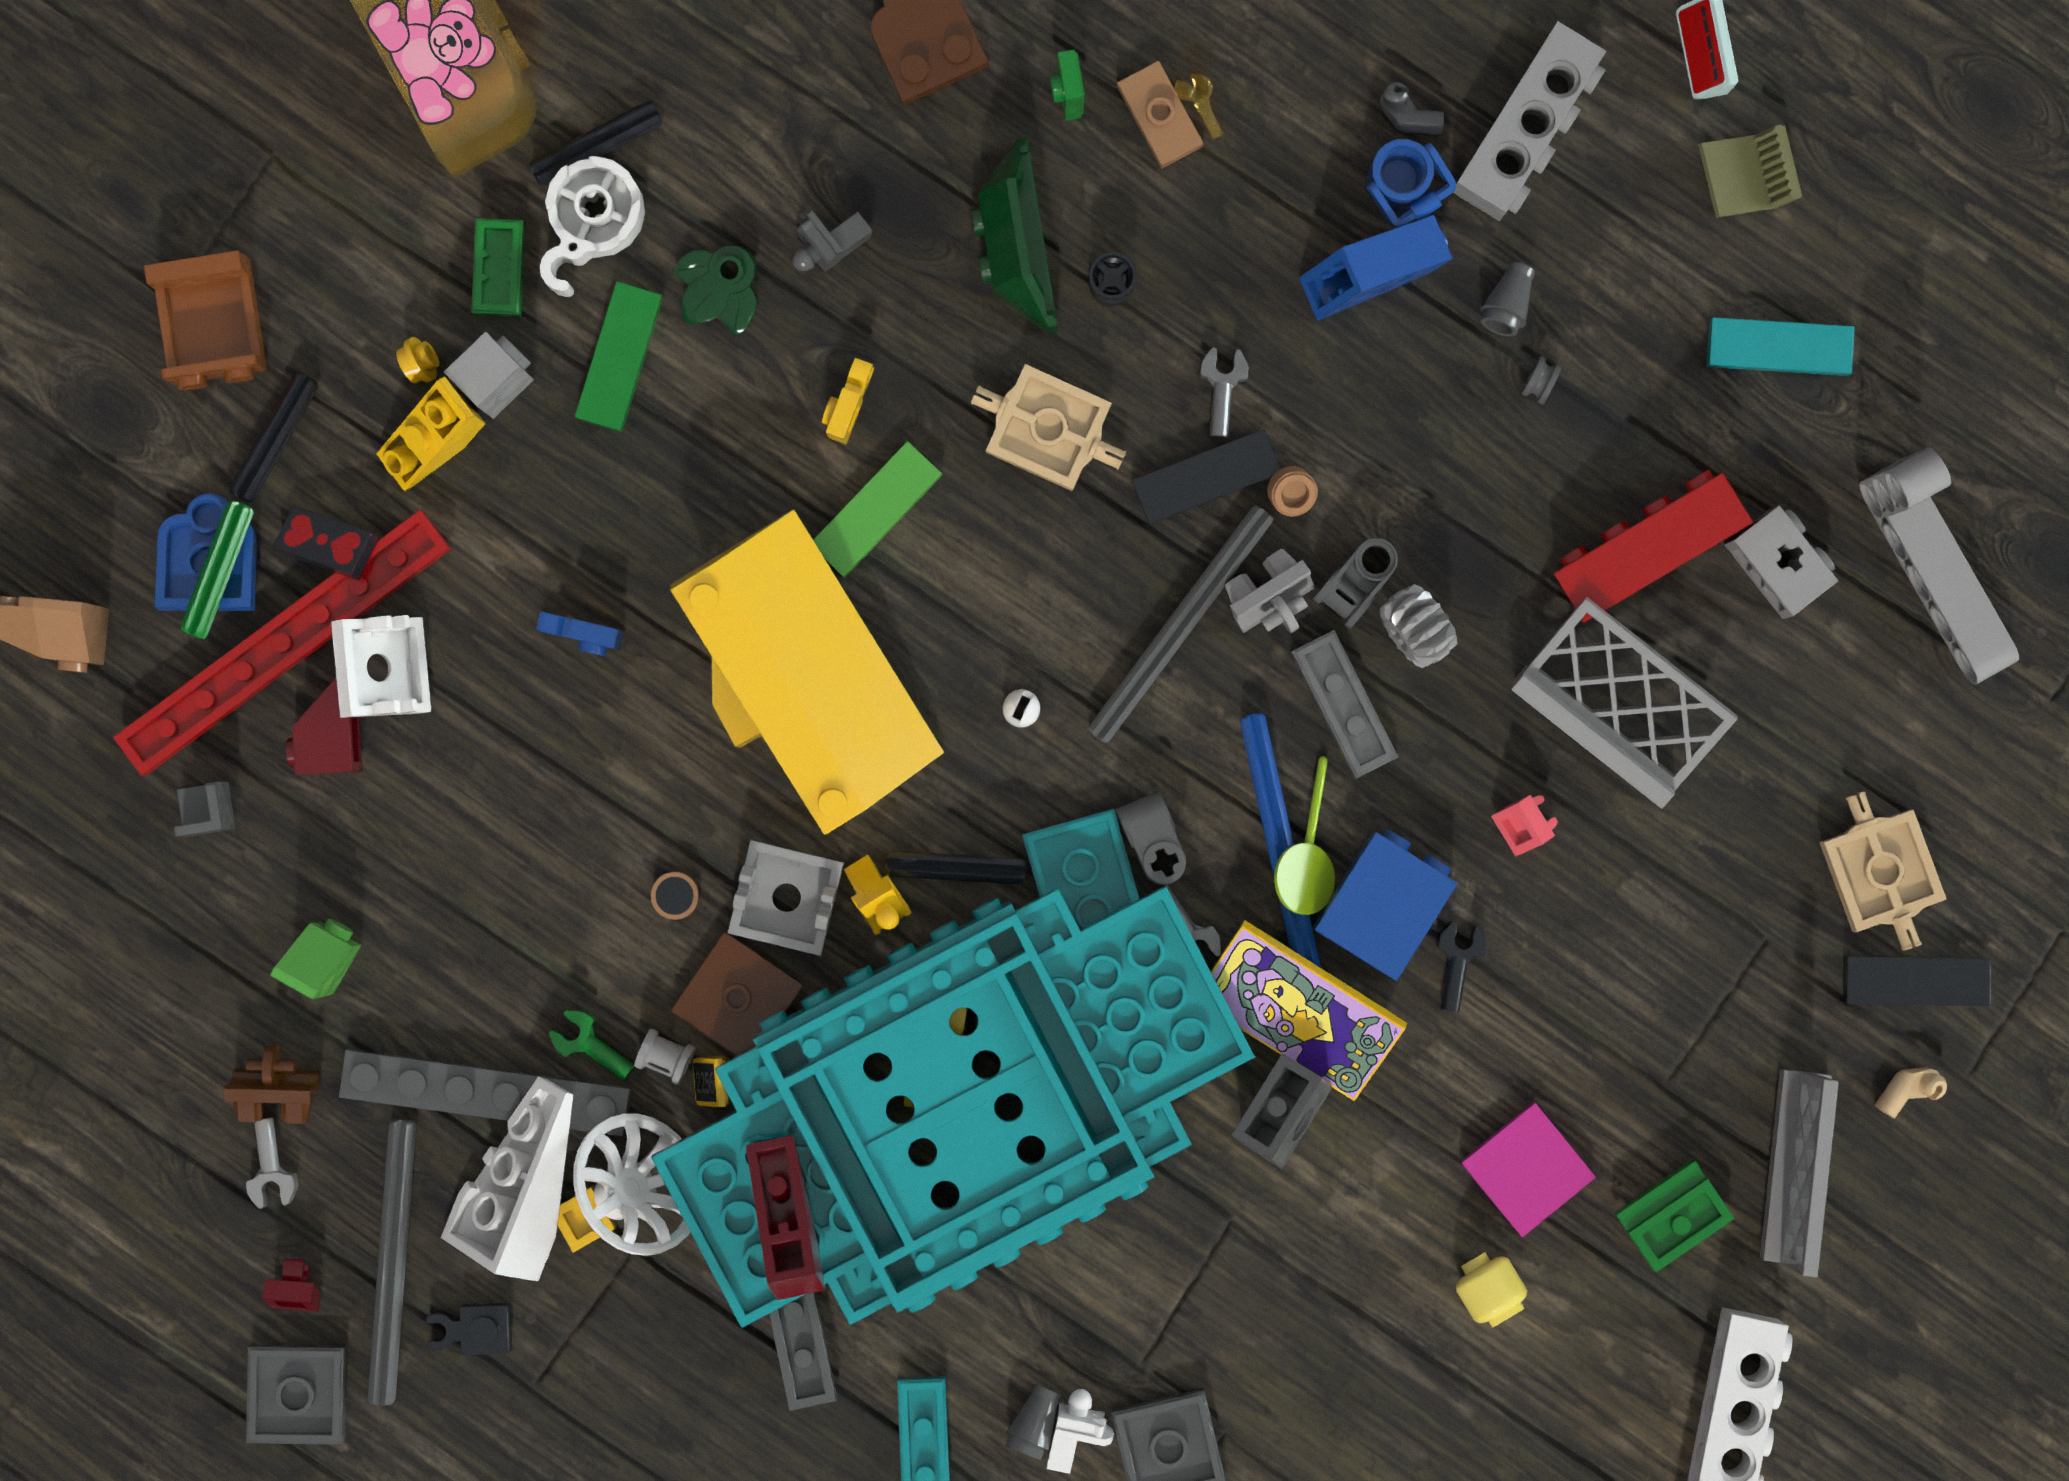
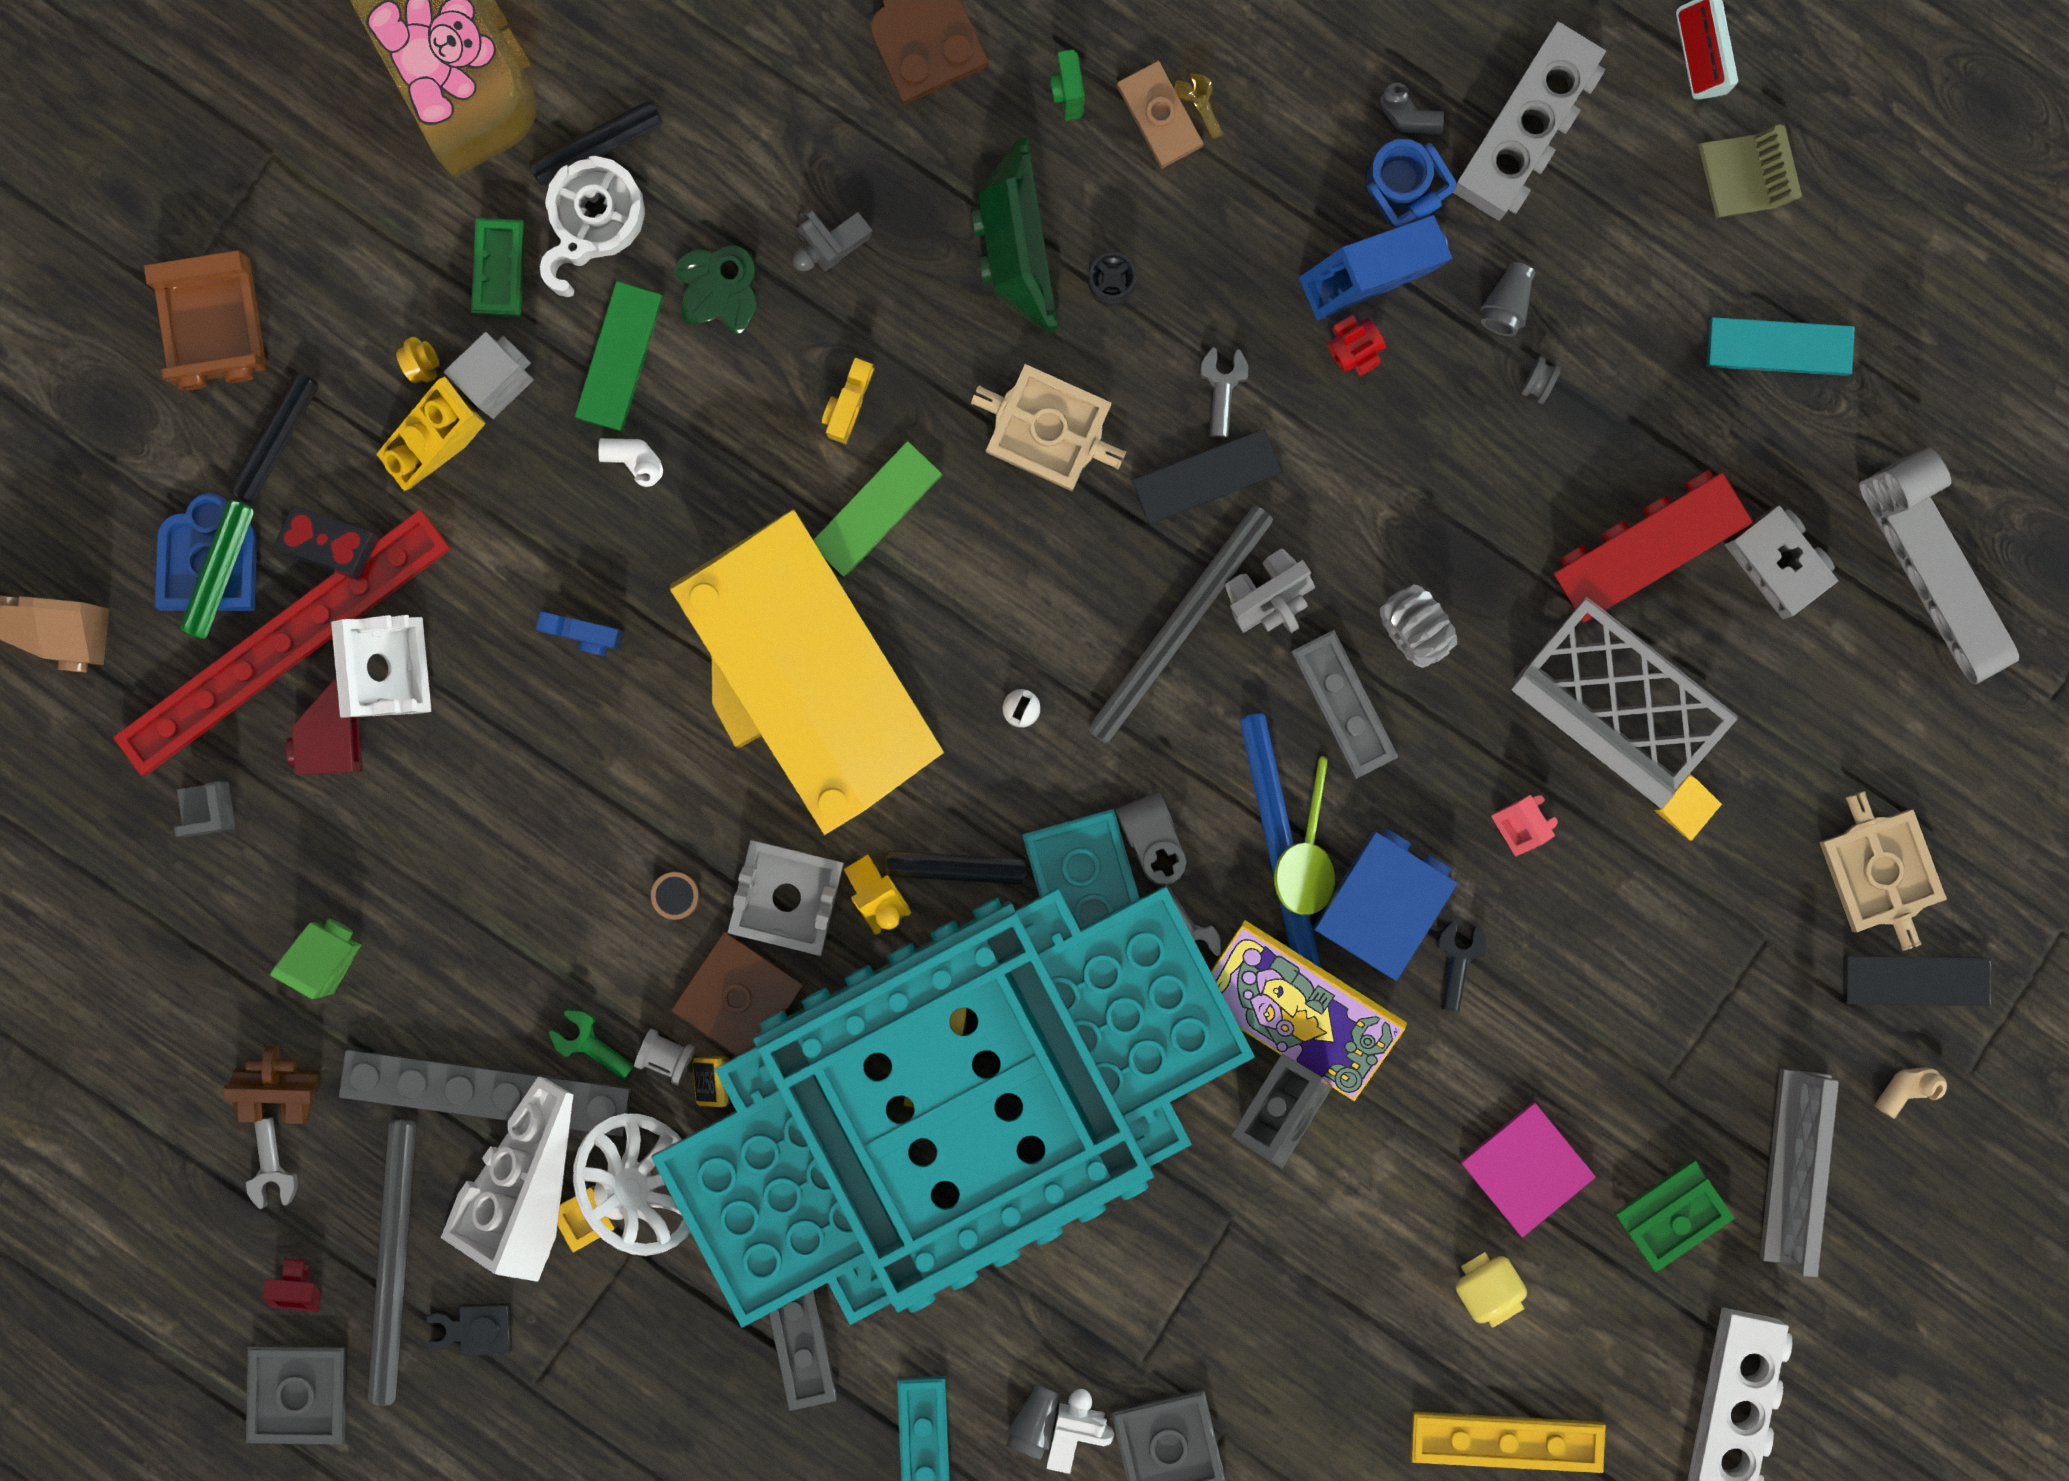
(637, 457): none -> white arm
(784, 1219): dark red slope -> none
(1292, 491): medium nougat tile -> none
(1356, 345): none -> red gear
(1357, 582): dark grey piece -> none
(1507, 1442): none -> yellow tile
(1689, 807): none -> yellow slope

